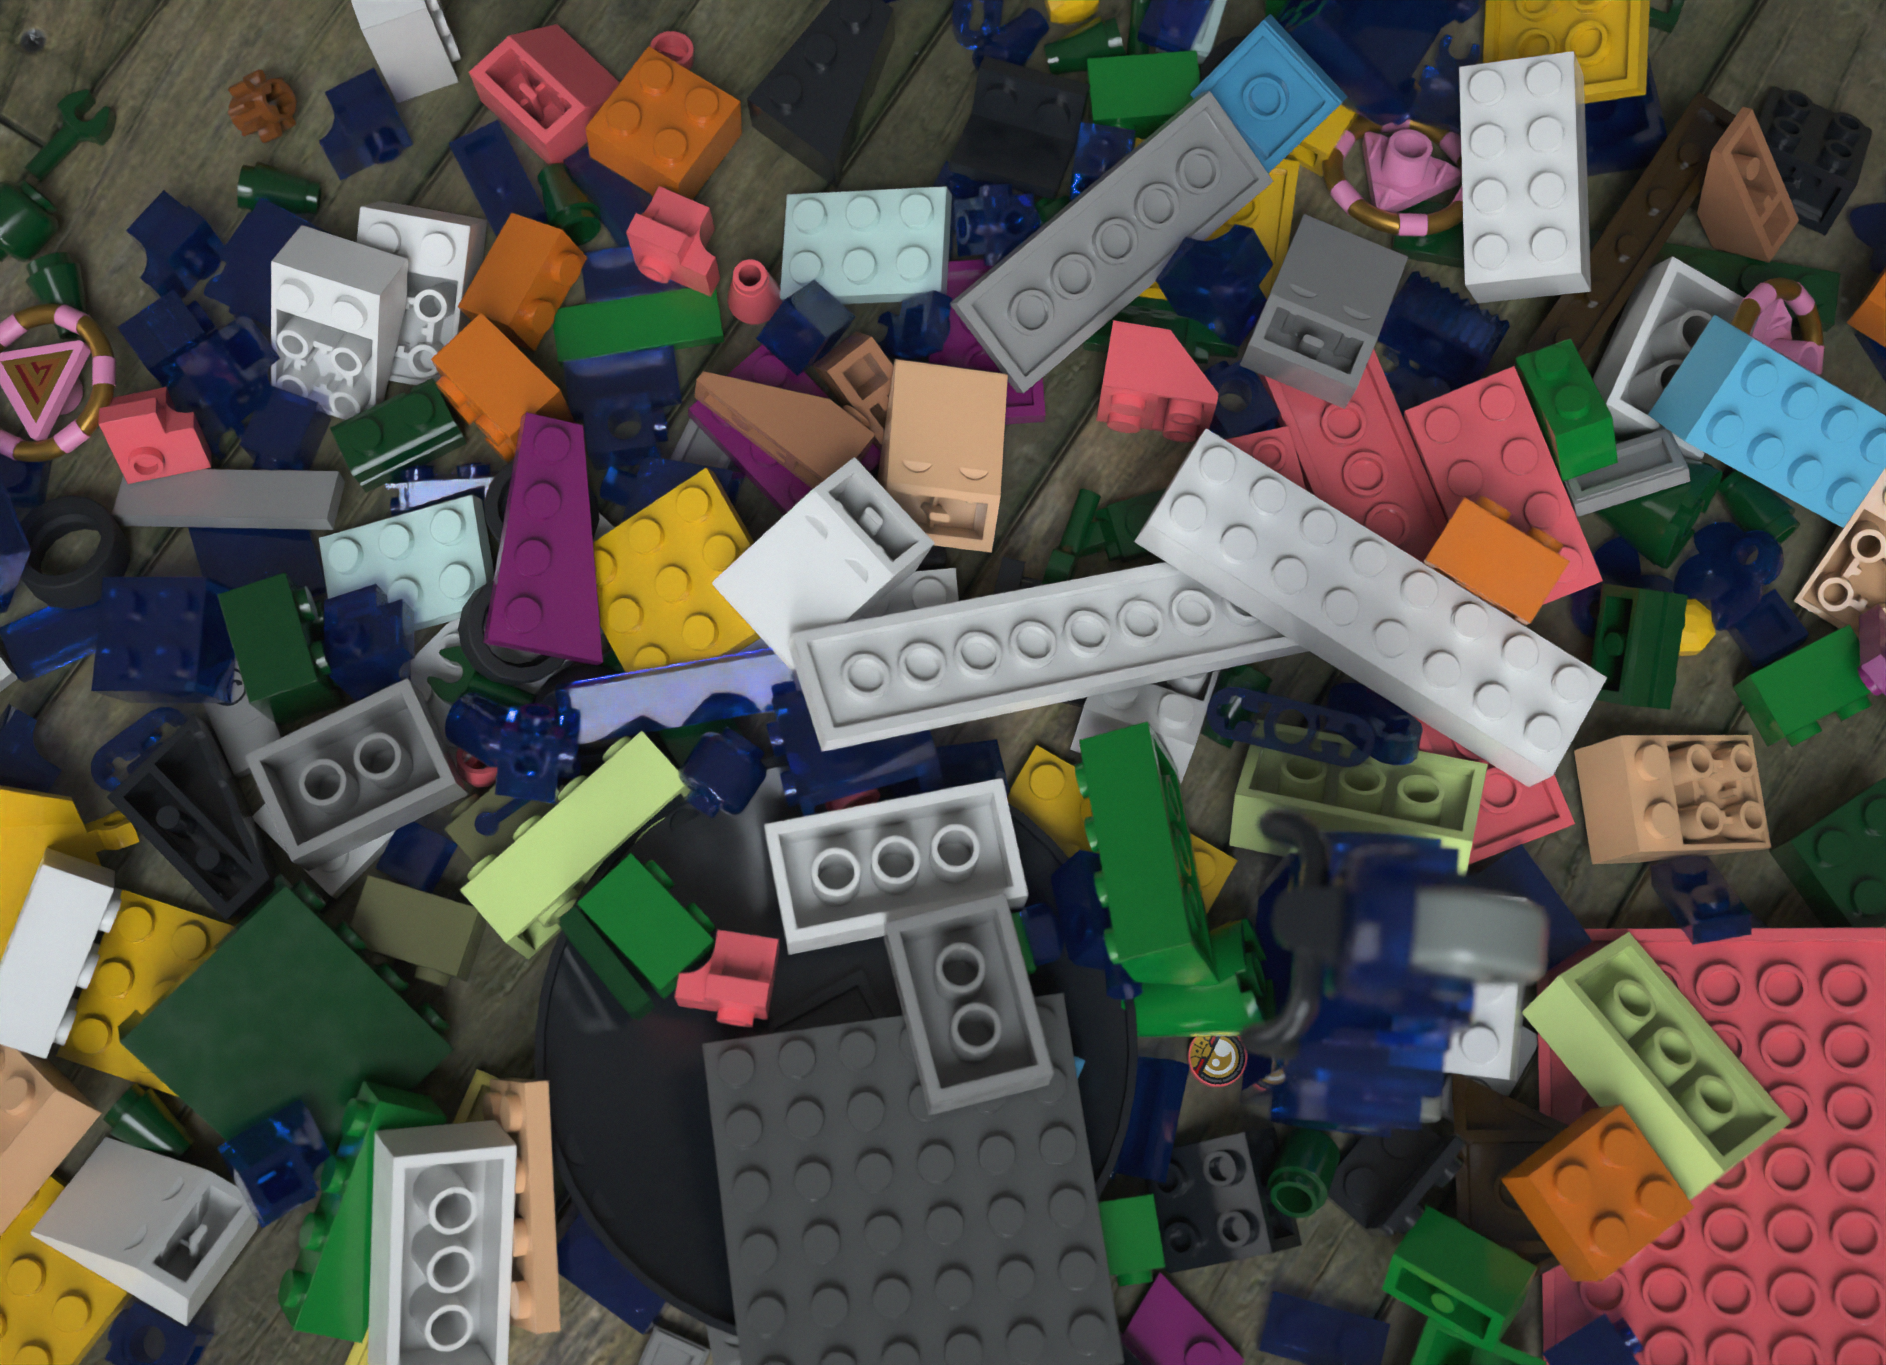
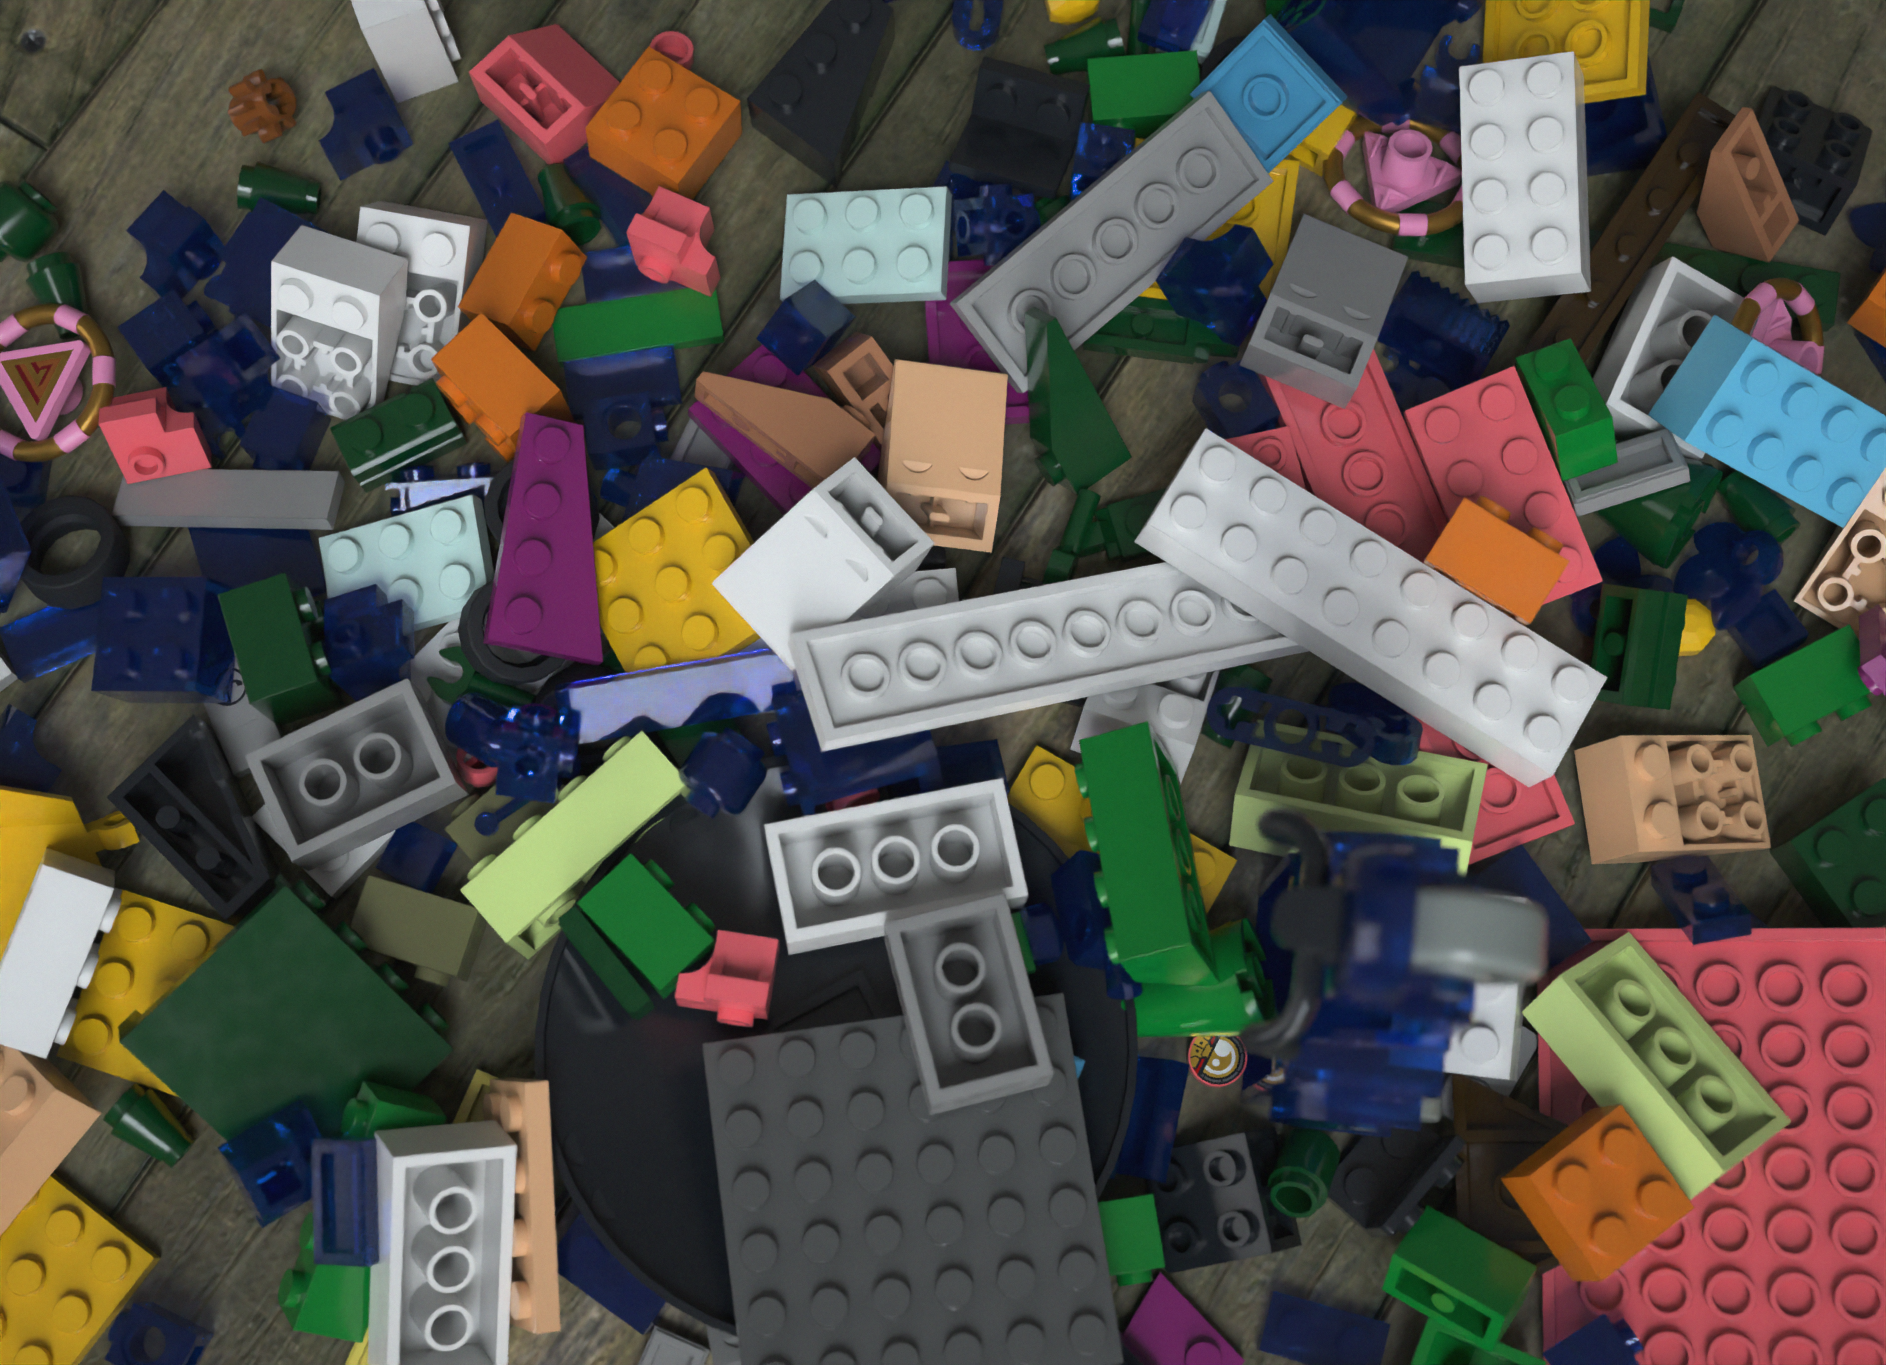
(73, 132): dark green bar -> none
(131, 743): clear blue beam -> none
(150, 1226): white slope -> none
(345, 1201): none -> clear blue tile
(753, 293): coral cone -> none
(919, 328): clear blue plate -> none
(1014, 40): clear blue cone -> none
(1065, 412): none -> dark green slope
(1154, 385): coral slope -> none

